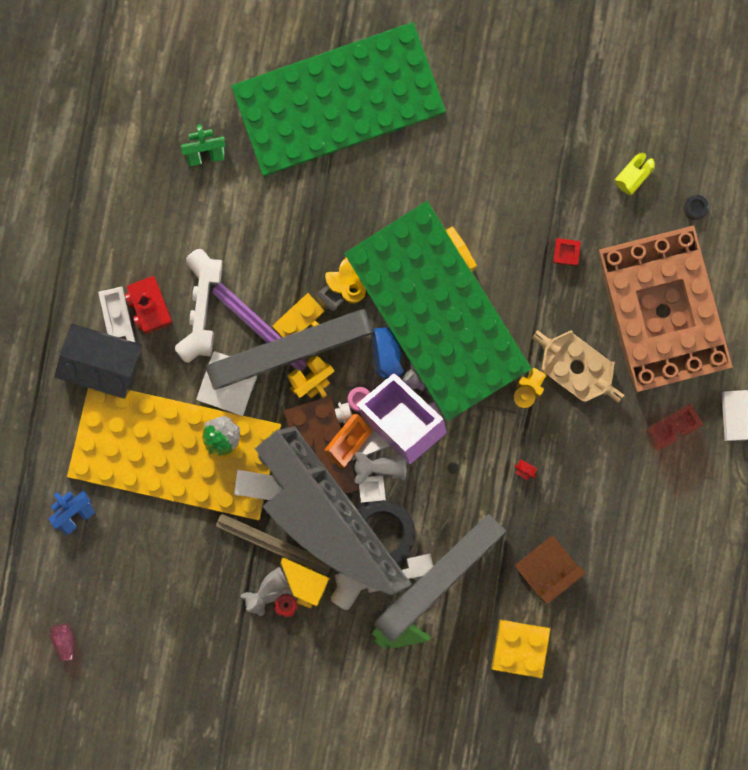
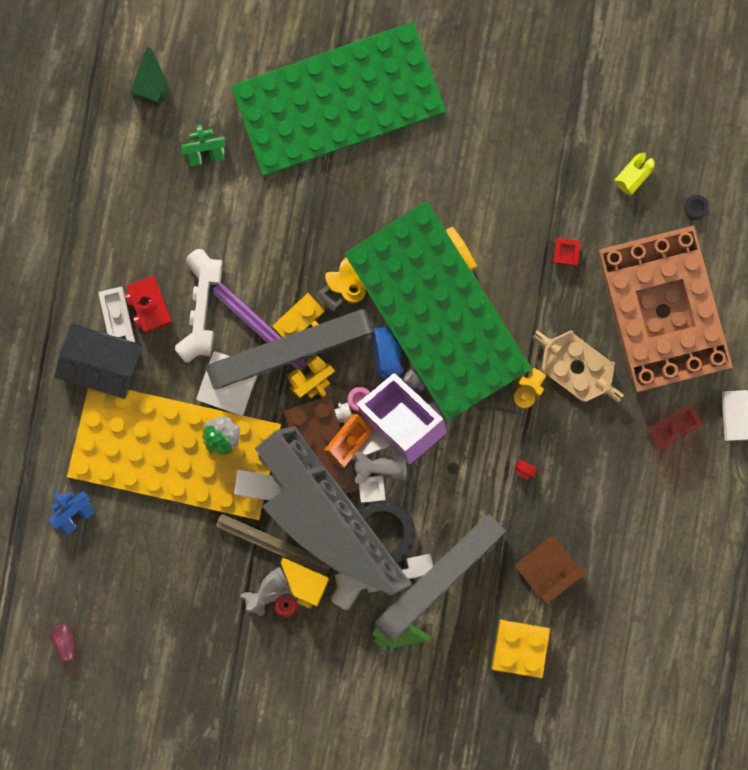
(150, 81): none -> dark green slope

